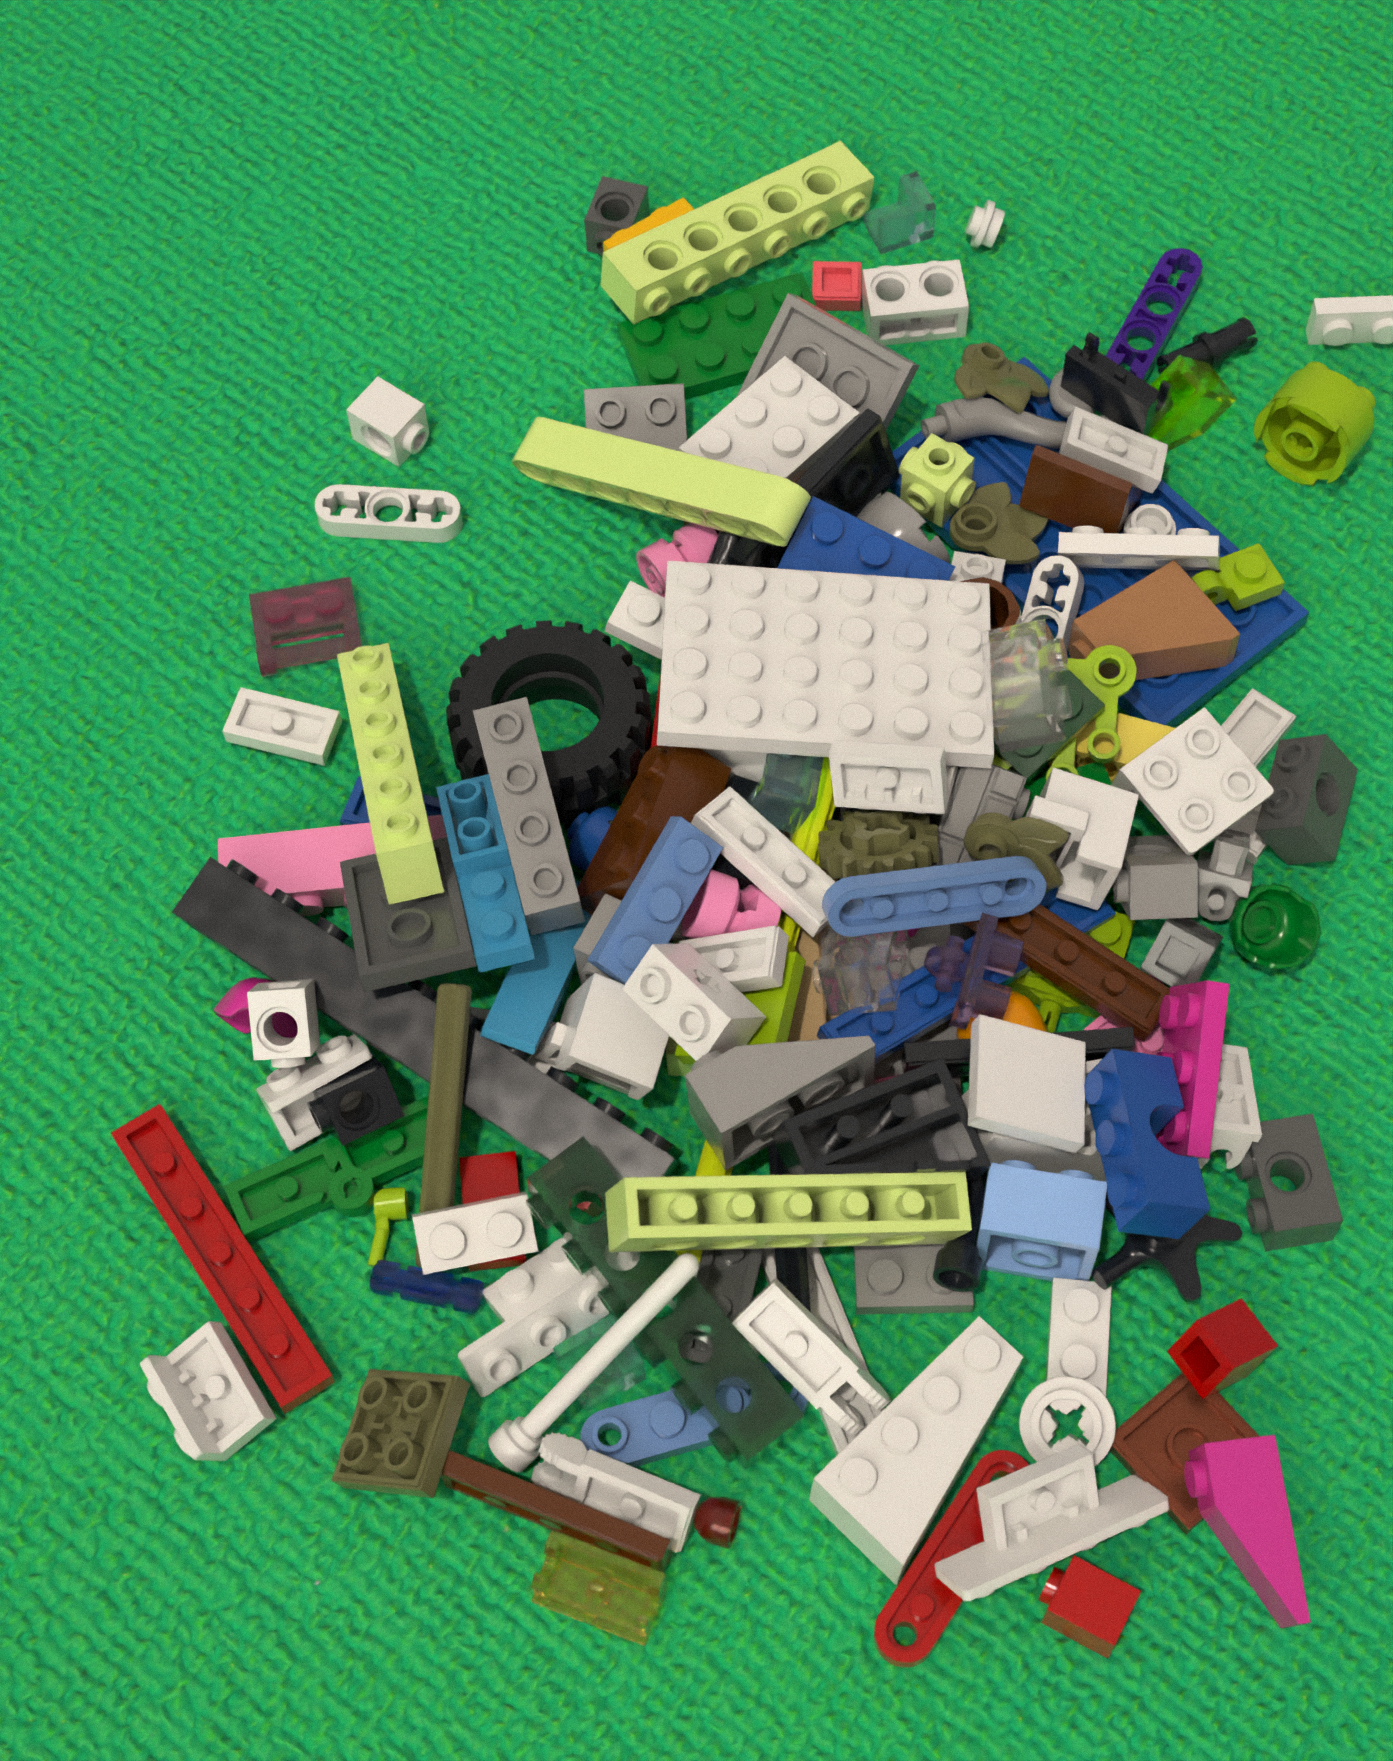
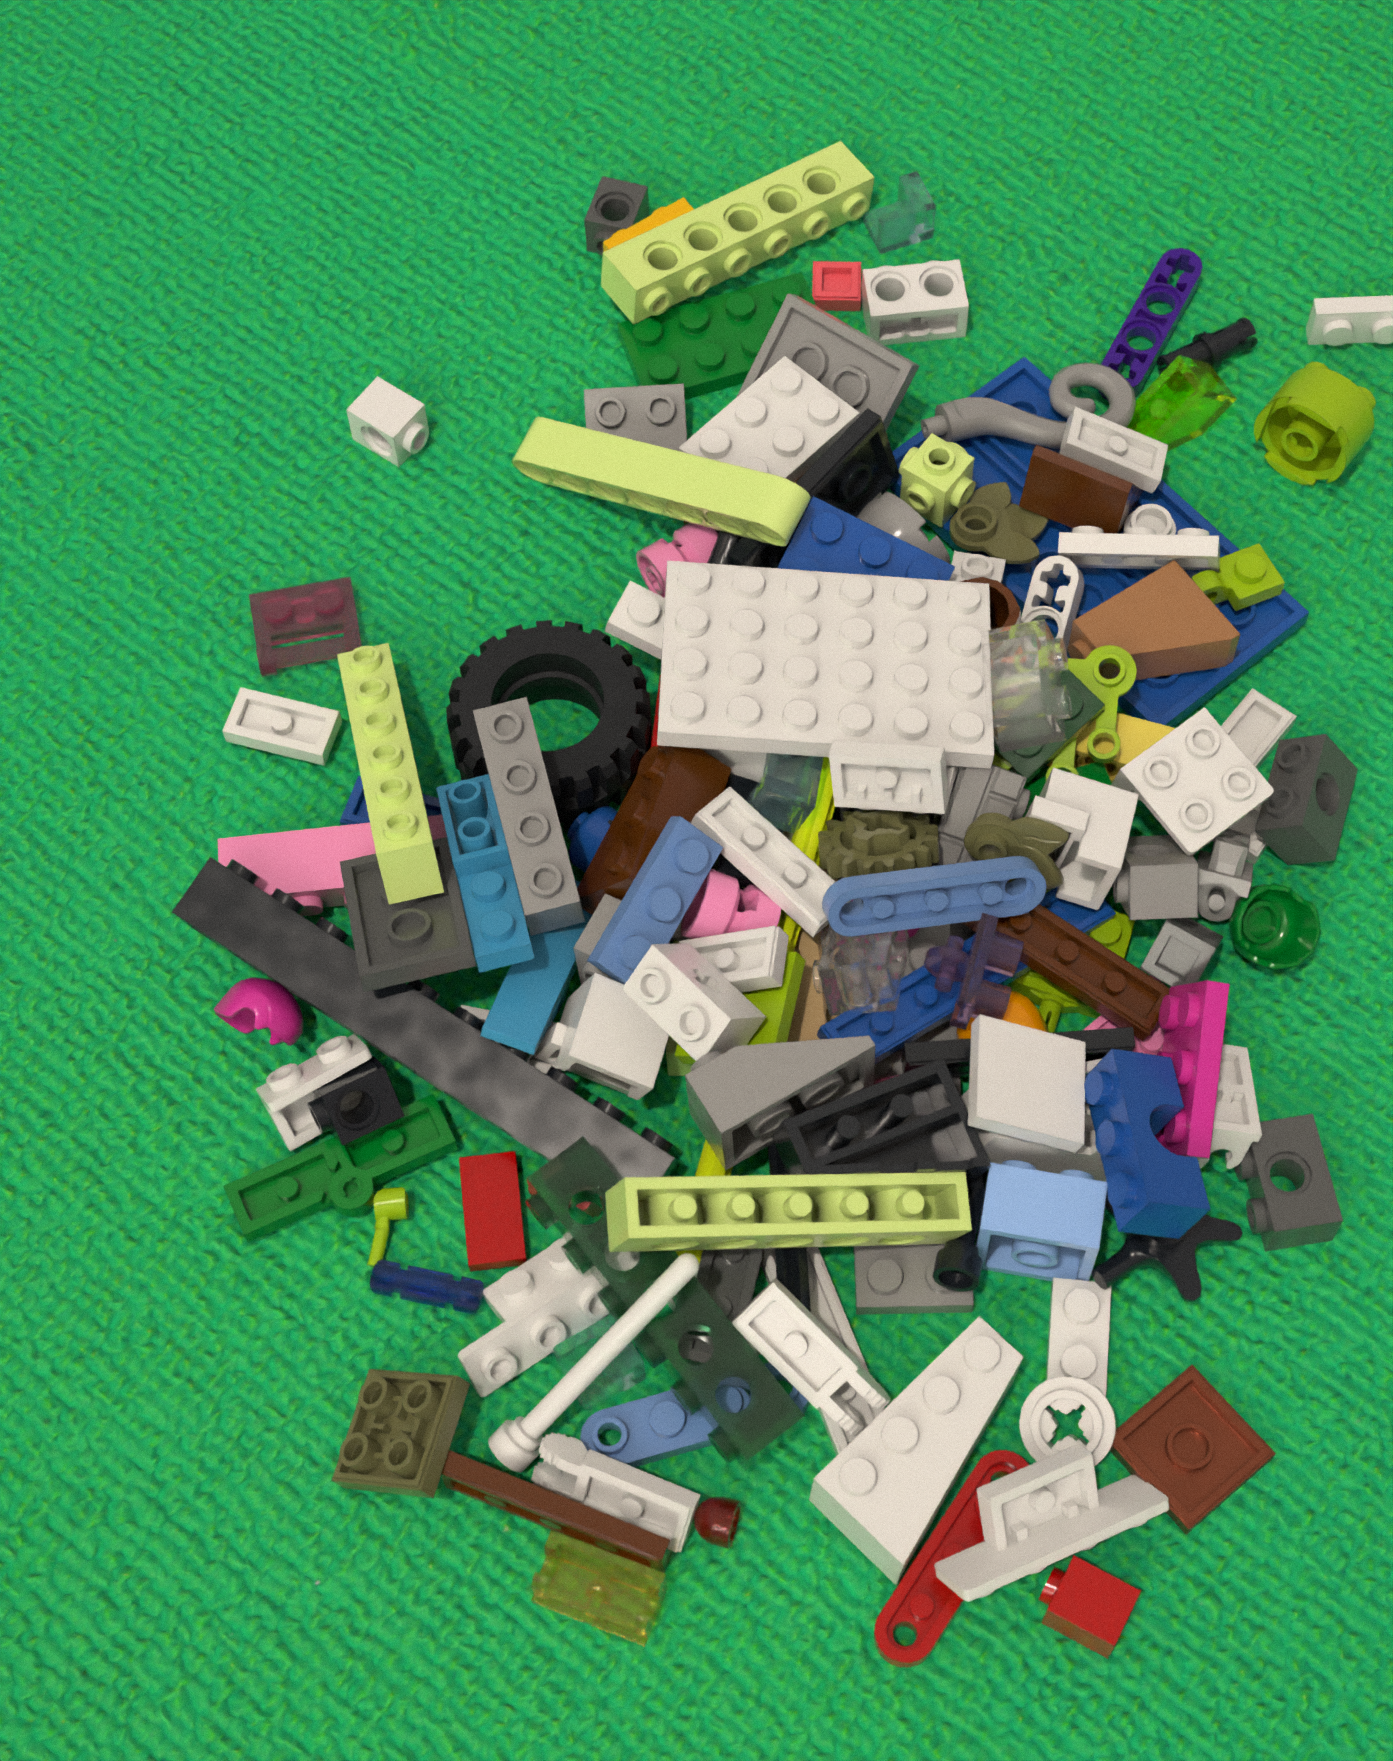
(208, 1394): white bracket -> none
(223, 1259): red plate -> none
(295, 999): white brick -> none
(373, 498): white beam -> none
(445, 1098): olive axle -> none
(474, 1233): white plate -> none
(984, 224): white plate -> none
(989, 371): olive plate -> none
(1114, 389): black hinge -> none
(1222, 1348): red brick -> none
(1248, 1510): dark pink slope -> none

